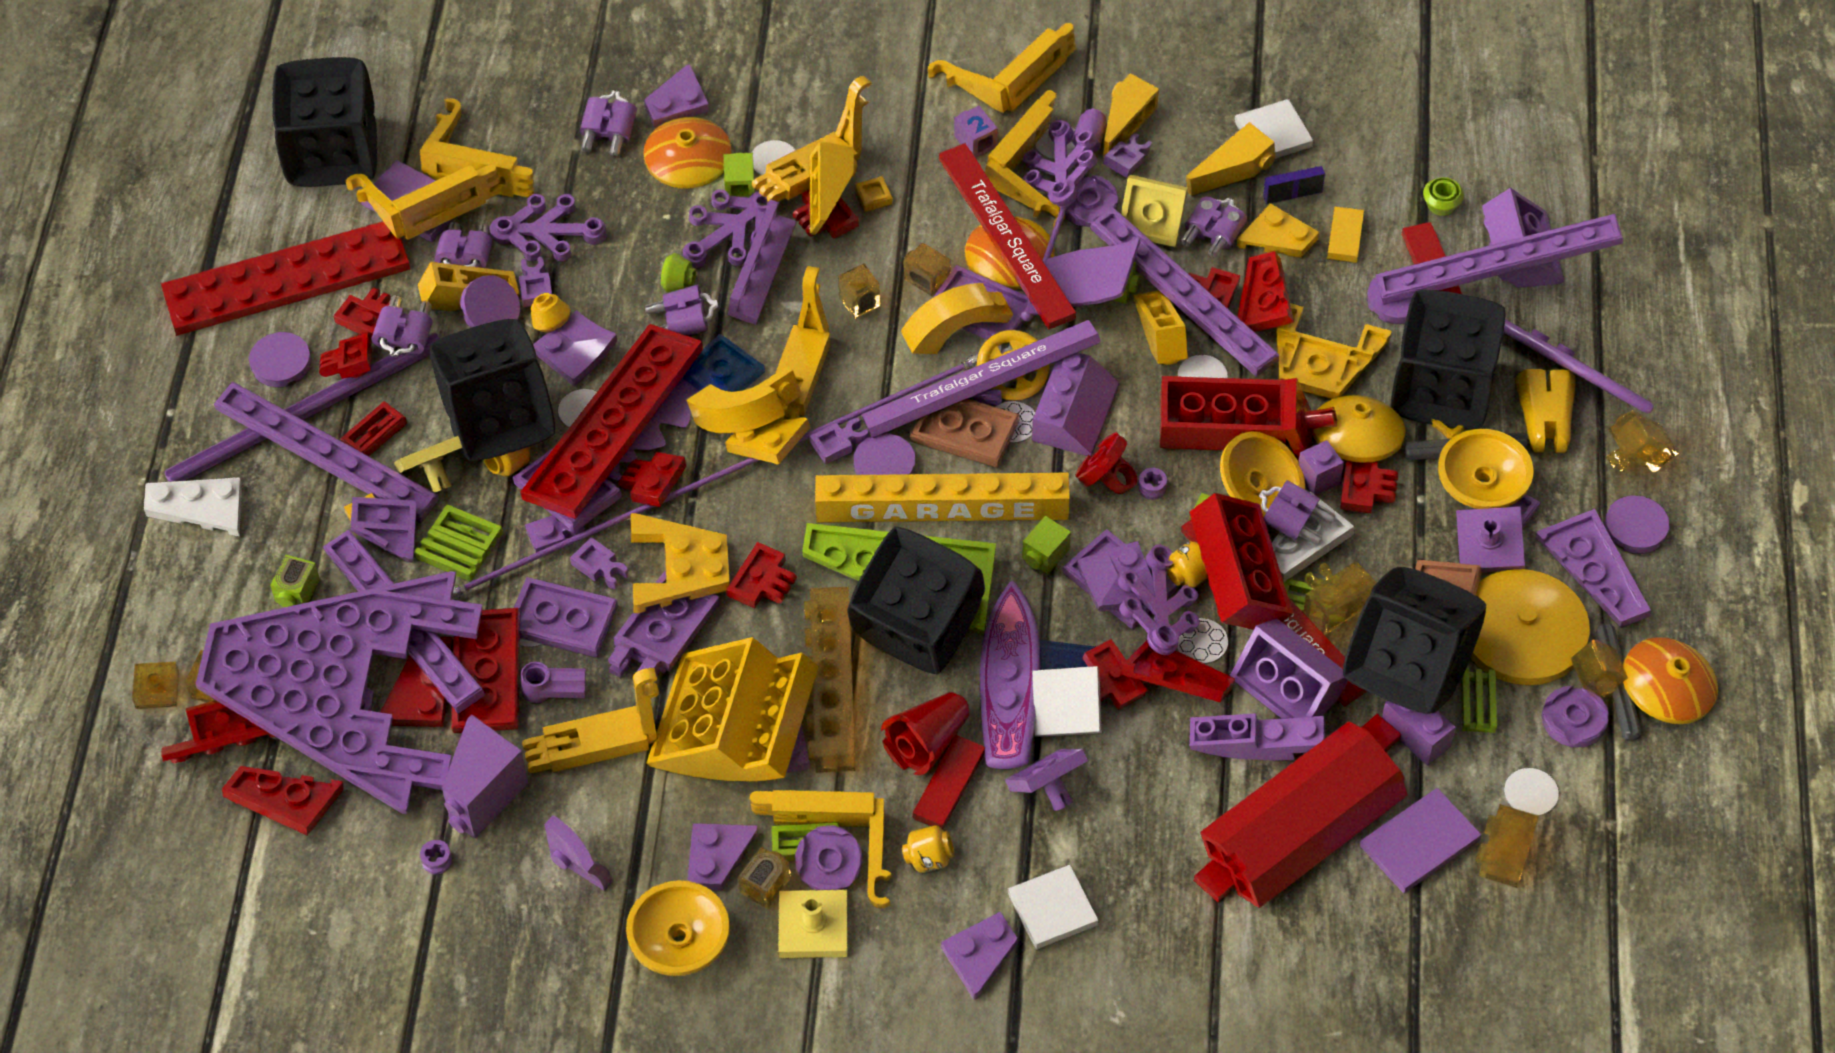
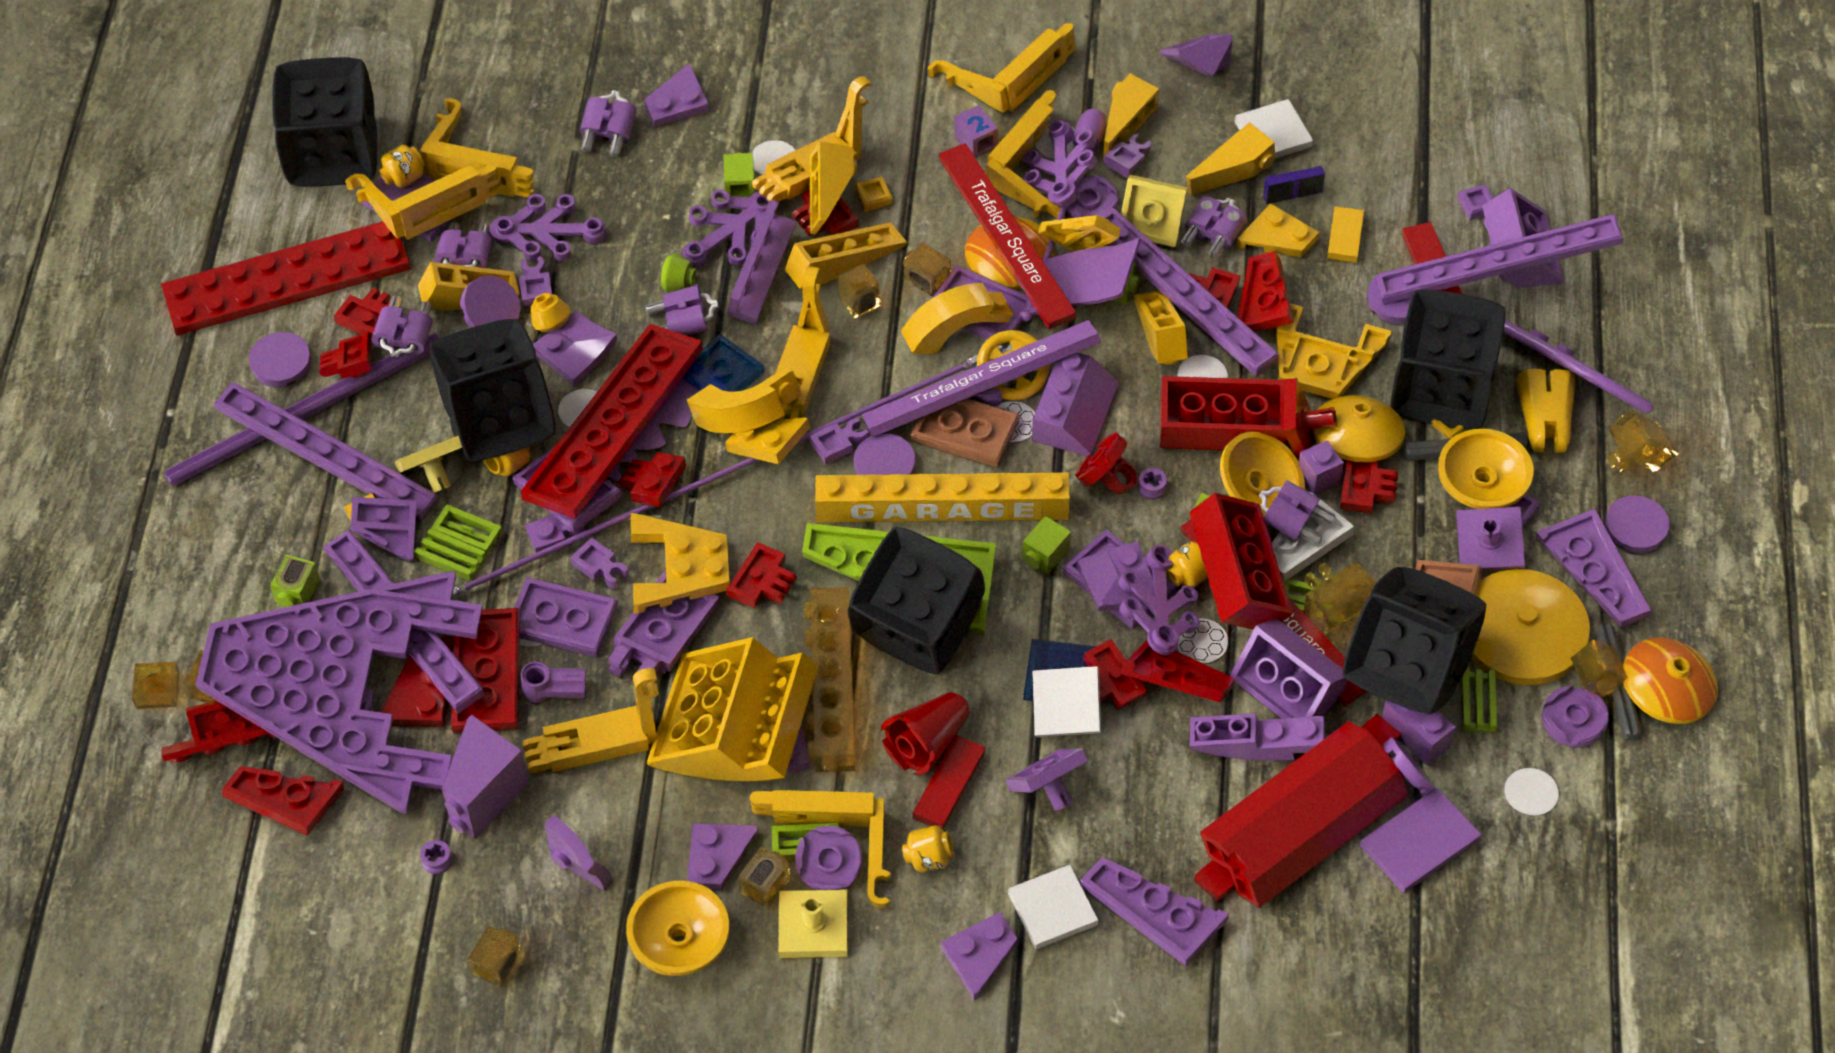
(202, 502): white wing -> none
(377, 433): red tile -> none
(402, 166): none -> yellow head
(494, 956): none -> clear yellow brick
(686, 152): dish -> none
(842, 252): none -> yellow slope
(1006, 680): medium lavender piece -> none
(1080, 232): none -> yellow wing
(1166, 918): none -> medium lavender wing
(1202, 54): none -> medium lavender slope
(1409, 766): none -> medium lavender tile
(1443, 196): lime cone -> none
(1473, 200): none -> medium lavender tile
(1507, 846): clear yellow brick -> none

